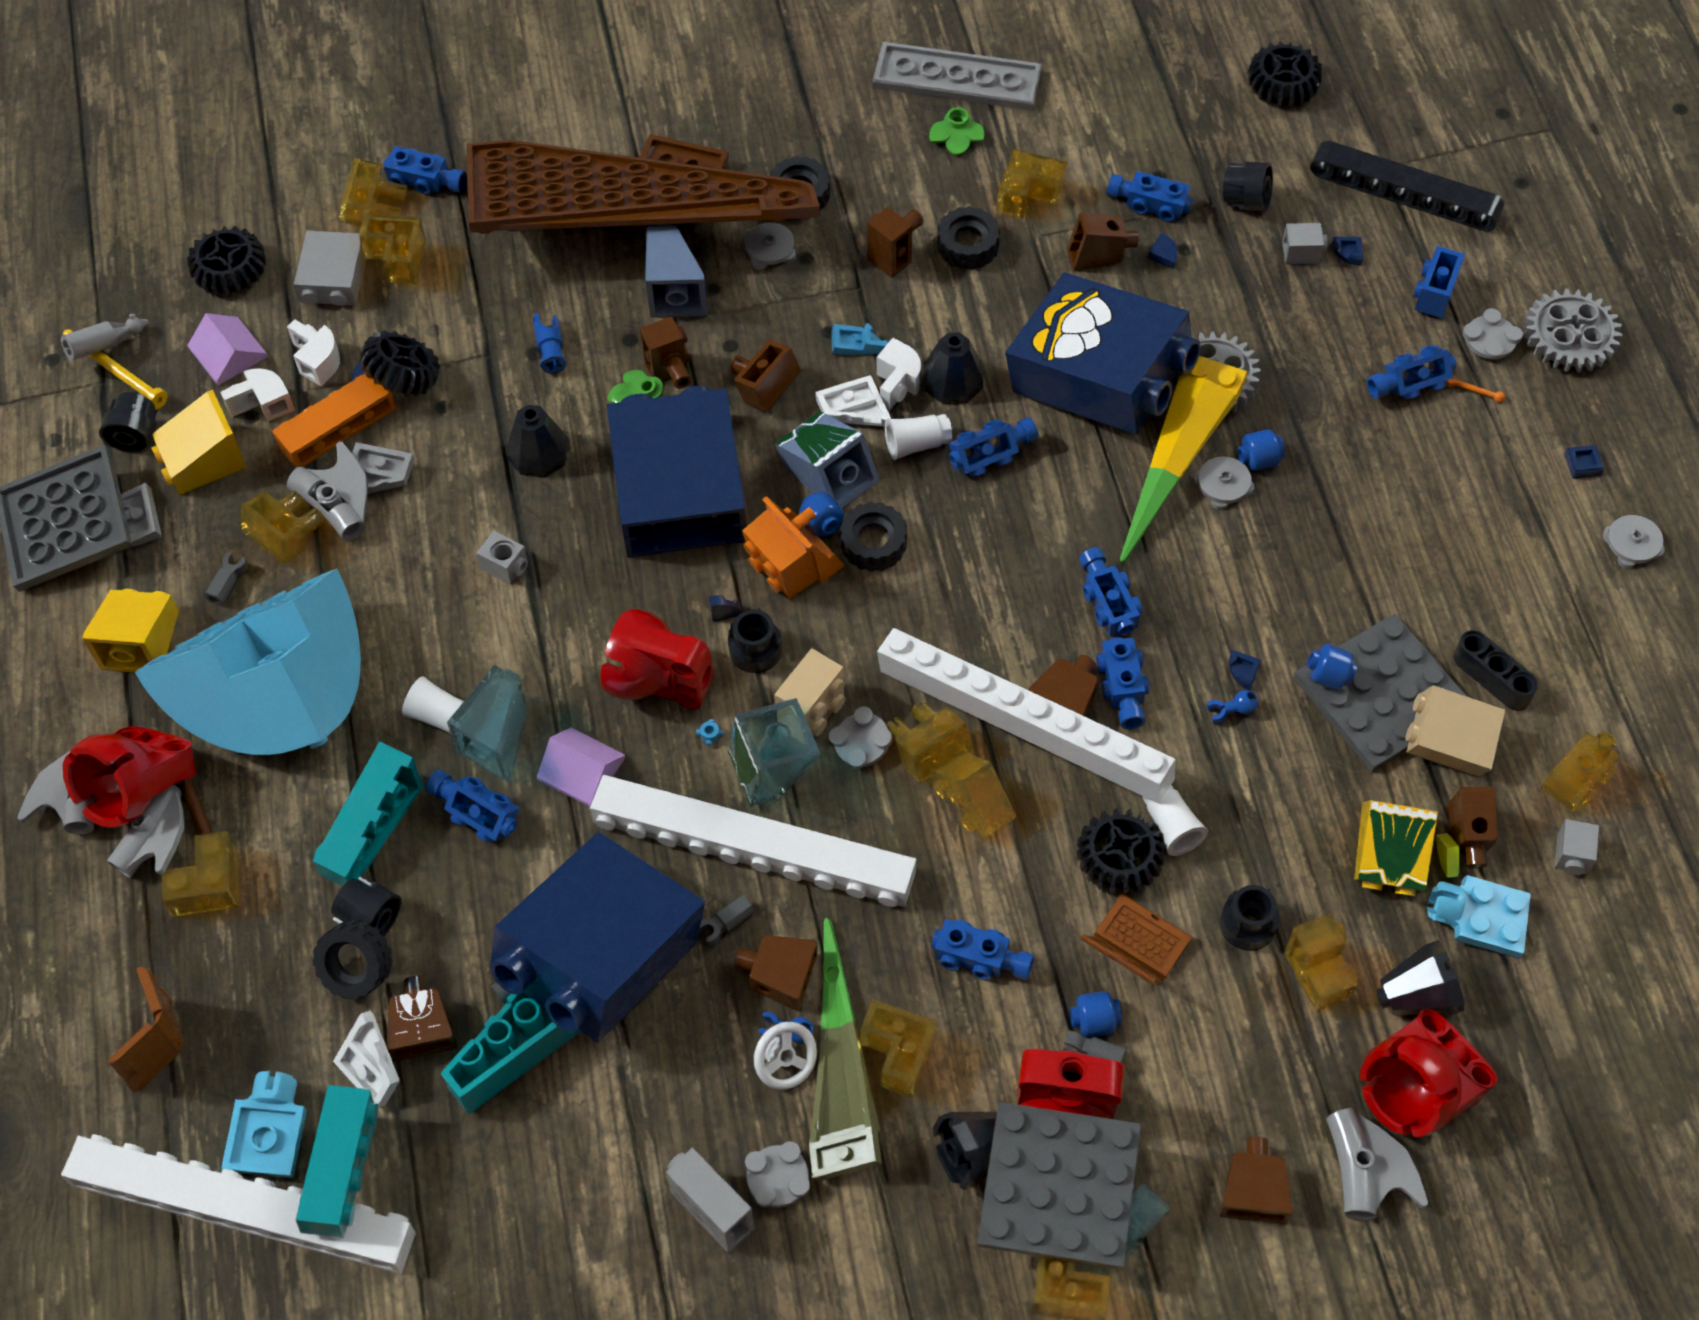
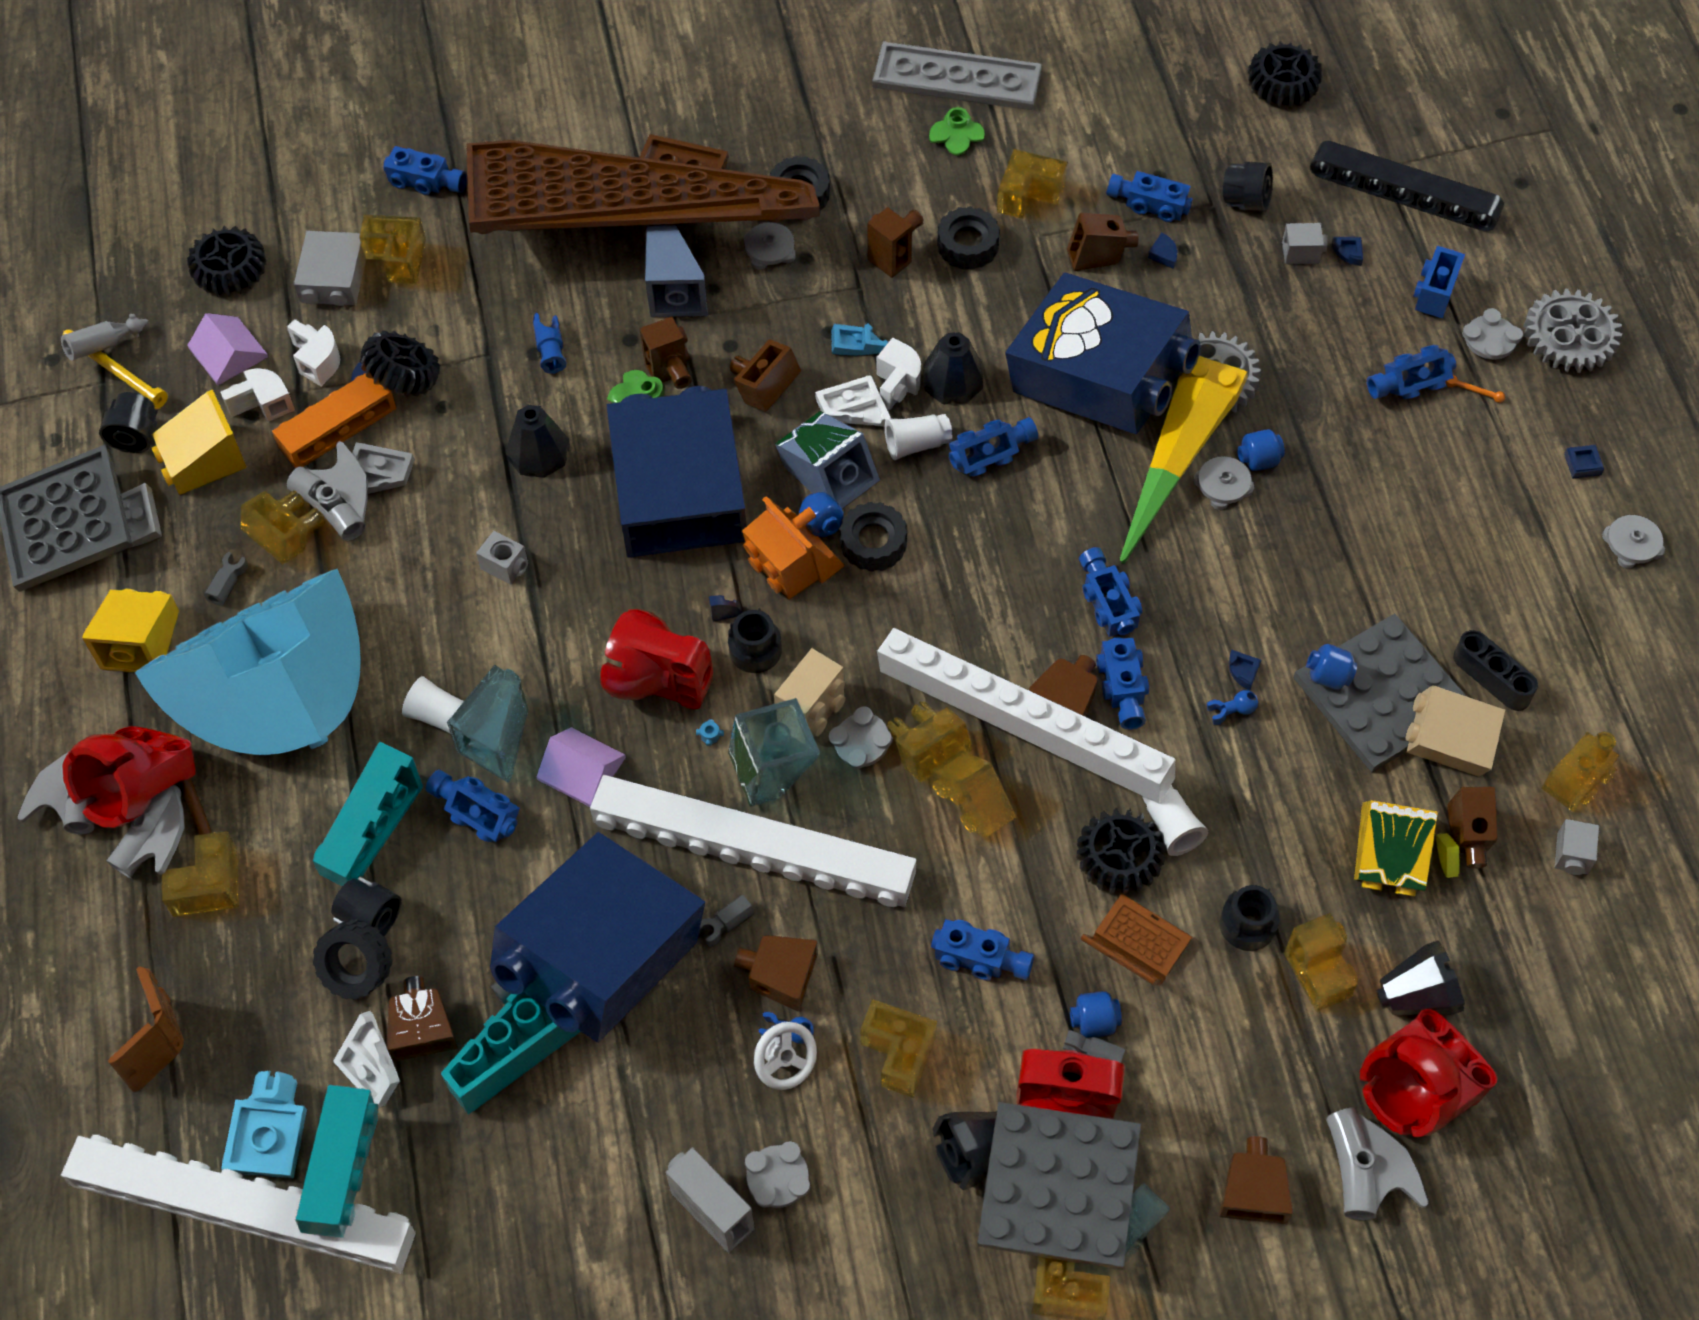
(363, 188): clear yellow brick -> none
(844, 1110): olive plate -> none
(1483, 914): medium azure plate -> none

